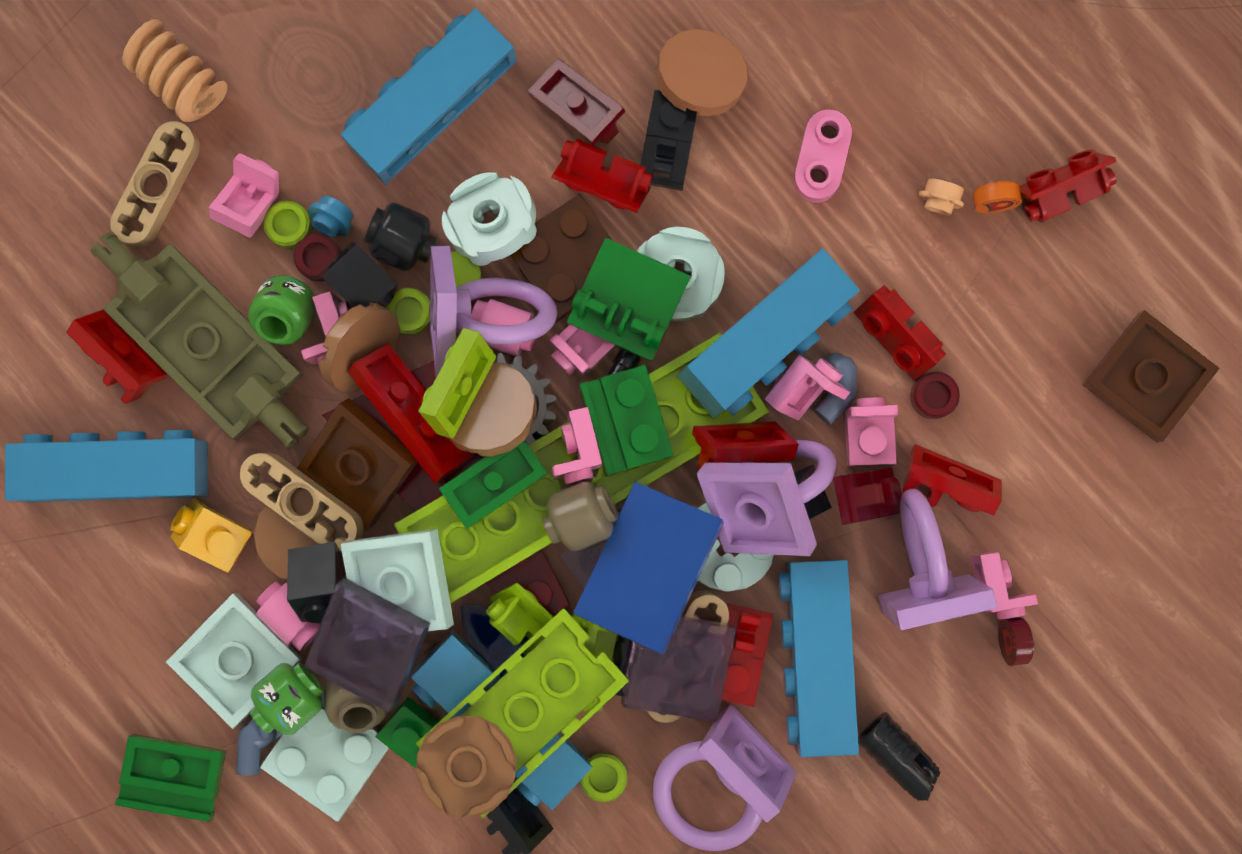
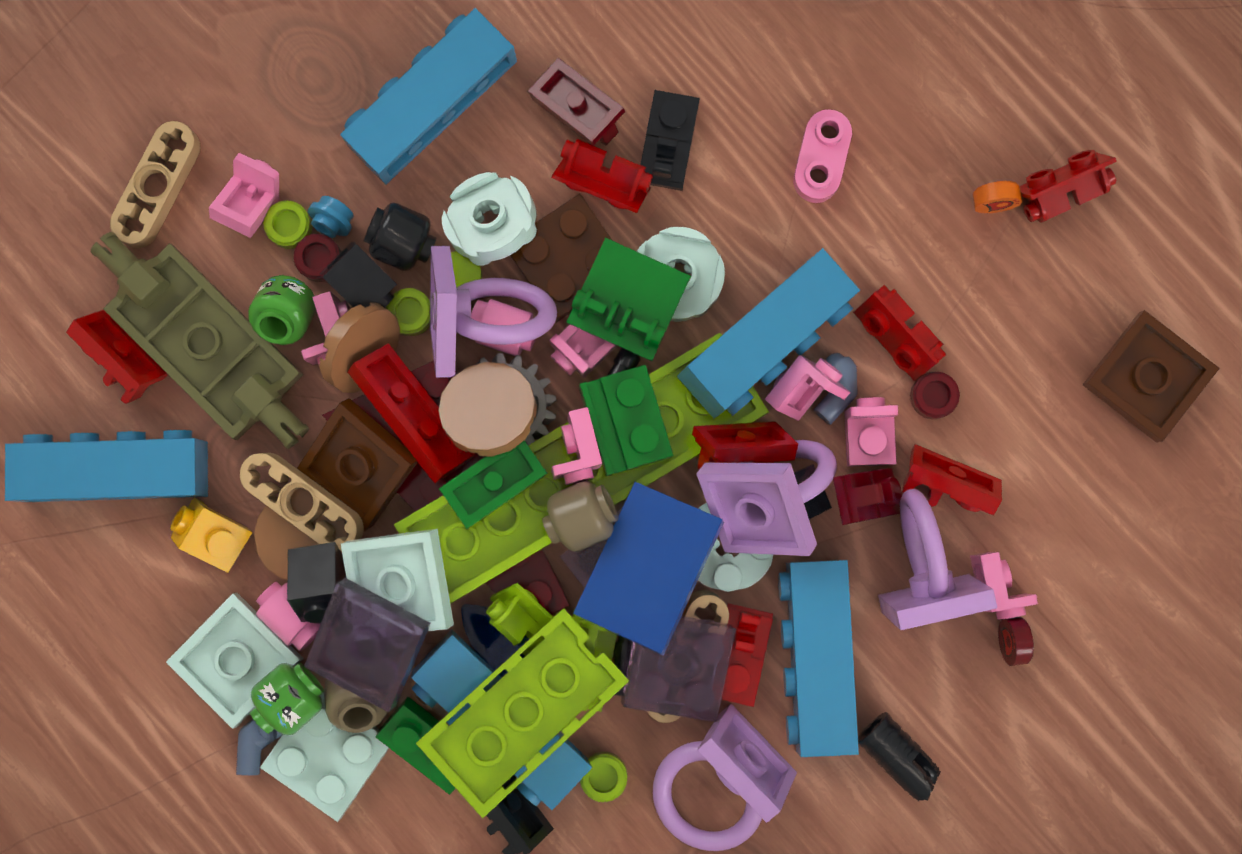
(170, 777): green plate -> none
(171, 74): light nougat piece -> none
(457, 383): lime plate -> none
(466, 766): medium nougat tile -> none
(701, 72): nougat tile -> none
(942, 196): light nougat plate -> none

